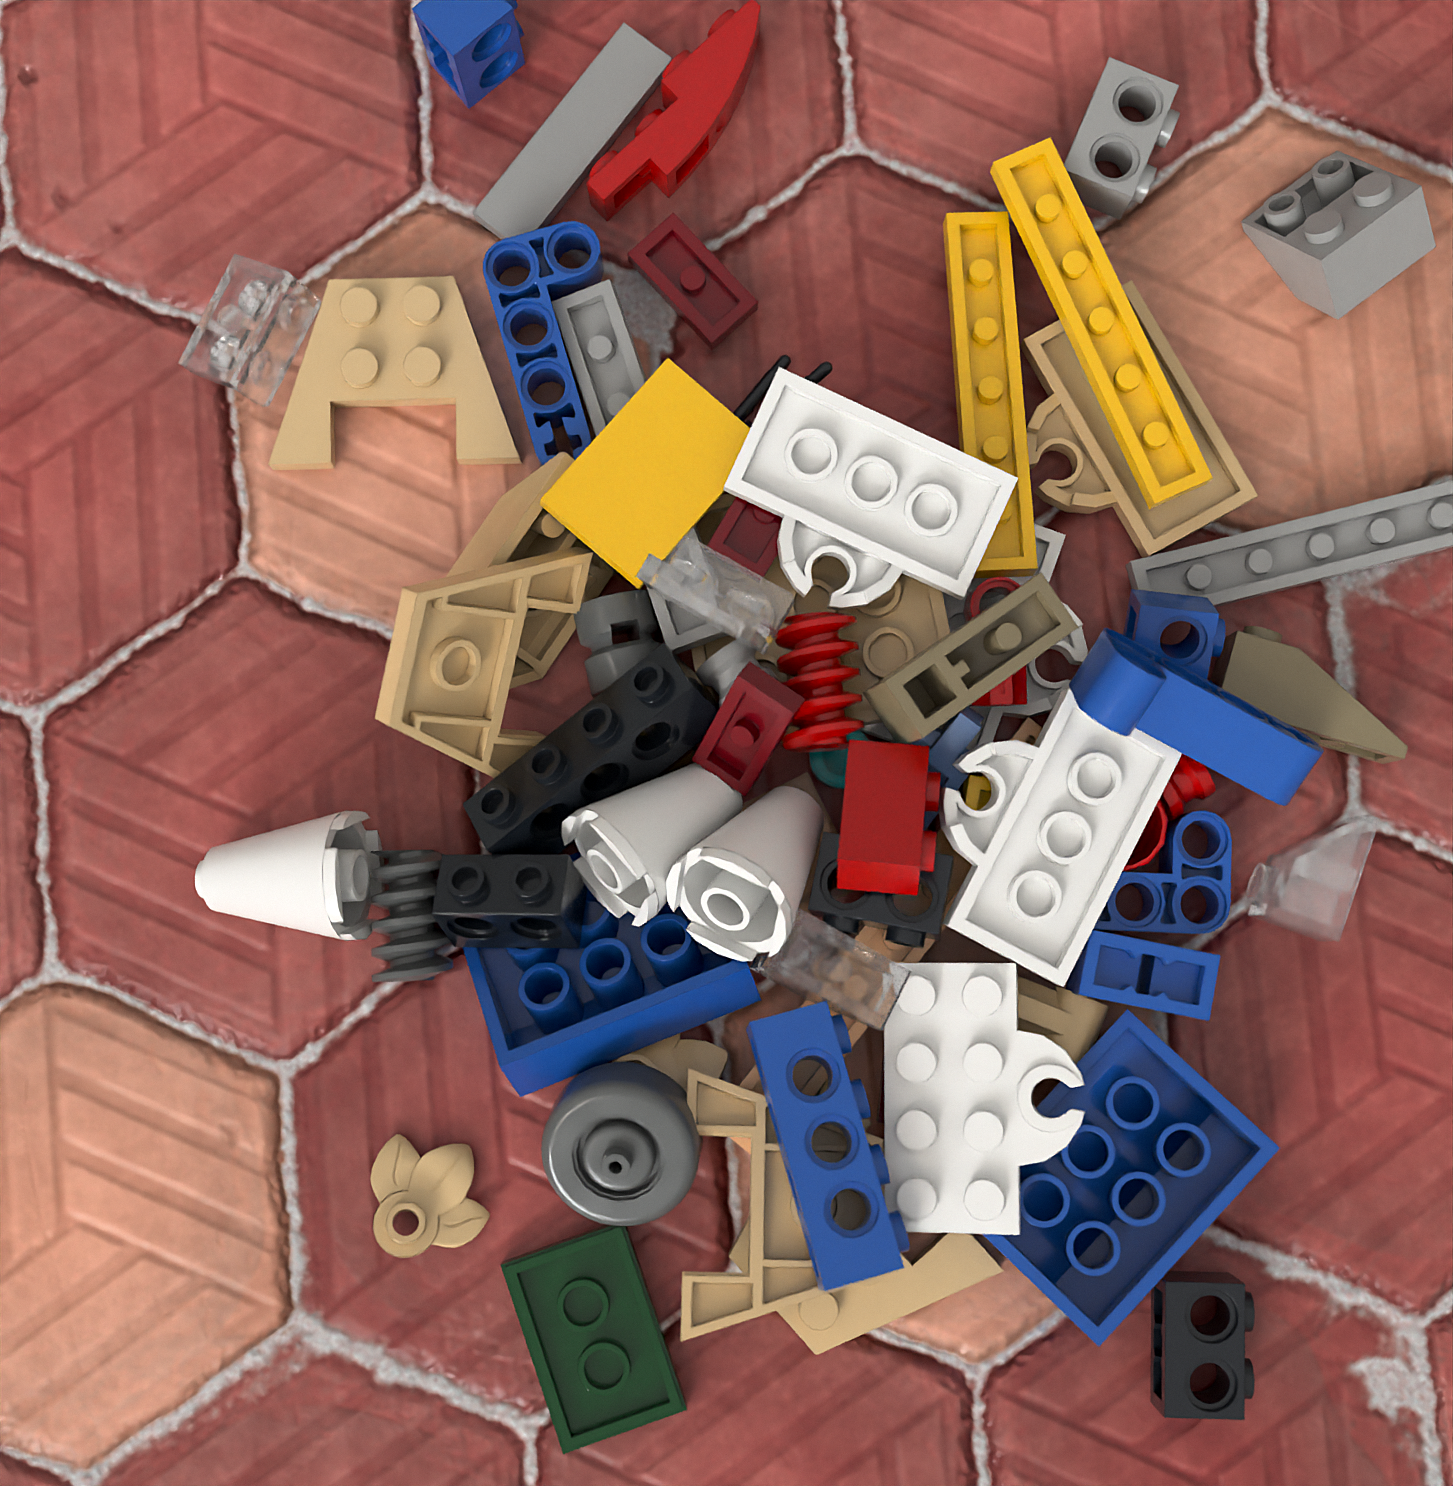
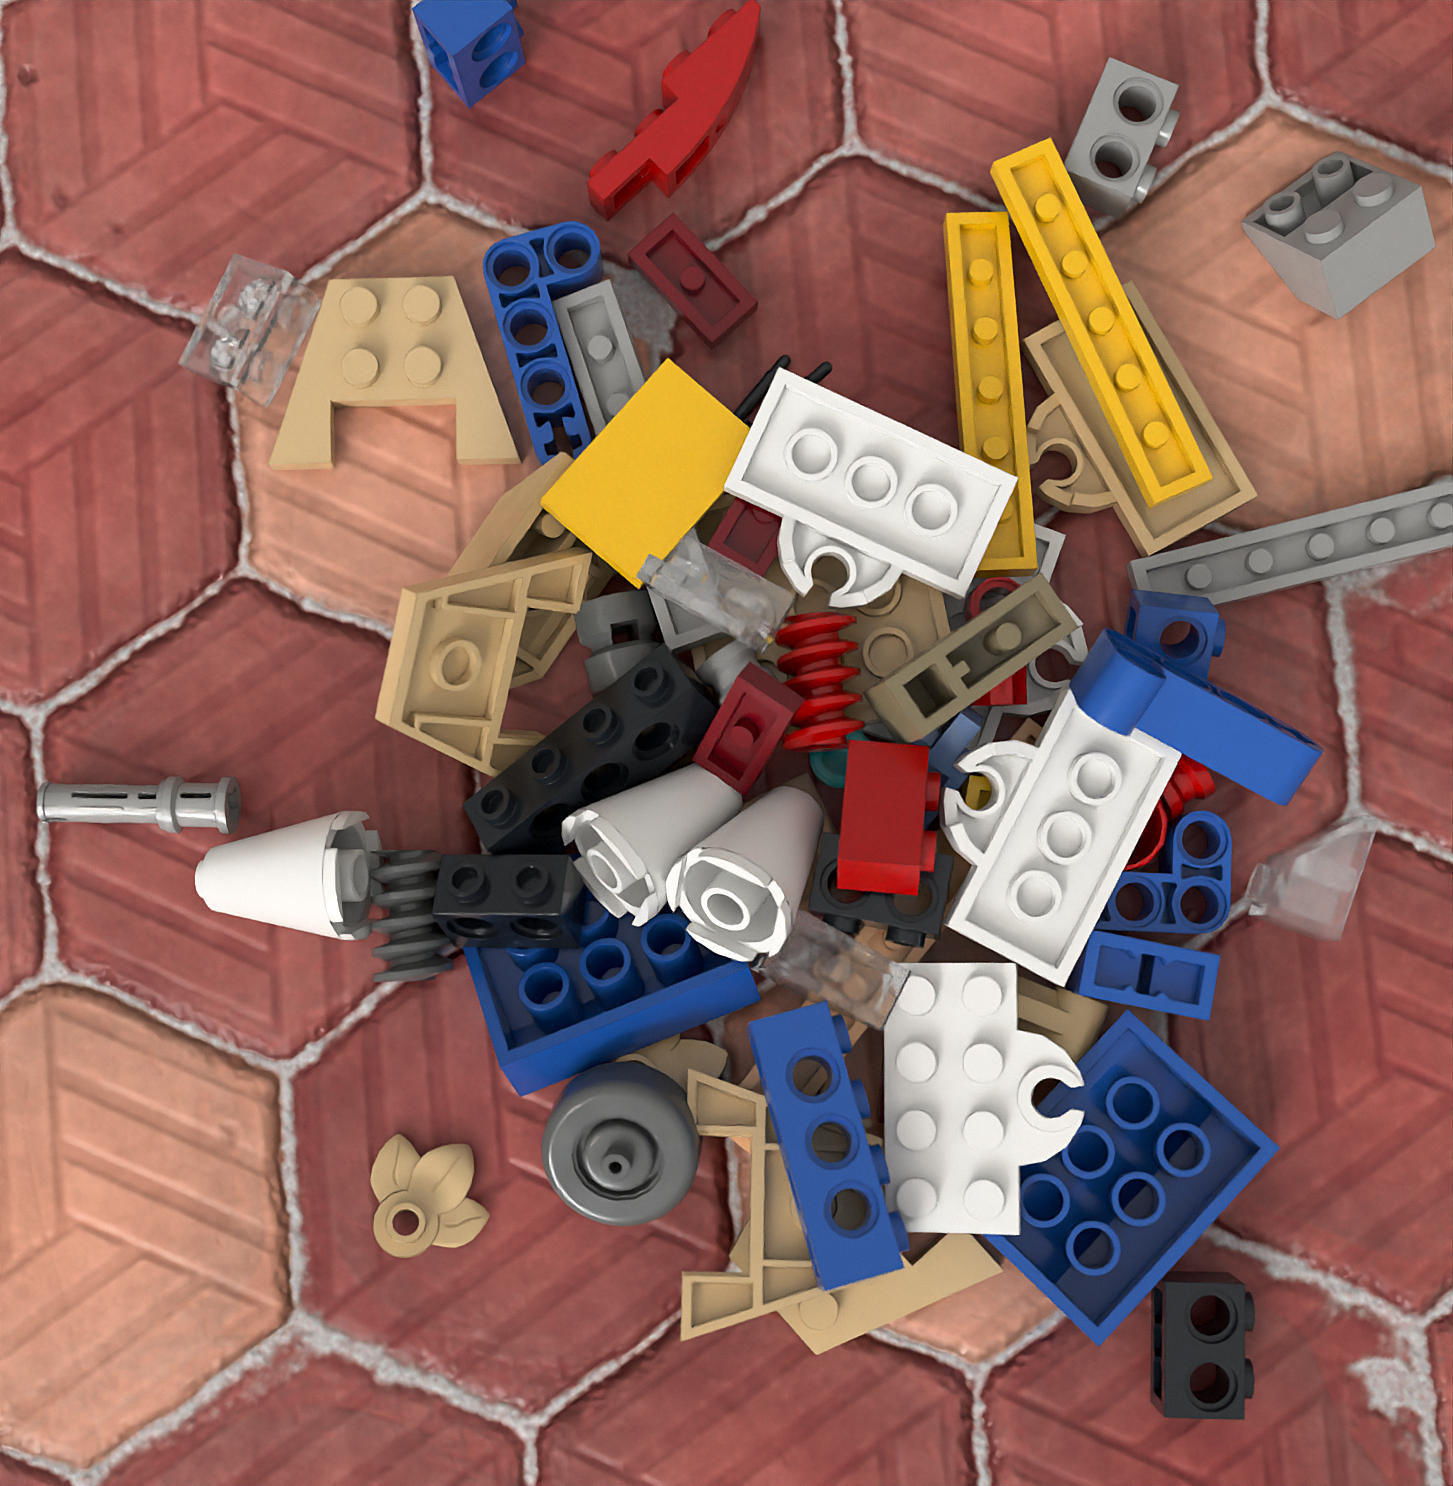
(169, 804): none -> light grey pin
(574, 136): light grey tile -> none
(593, 1336): dark green tile -> none
(1302, 695): dark tan slope -> none

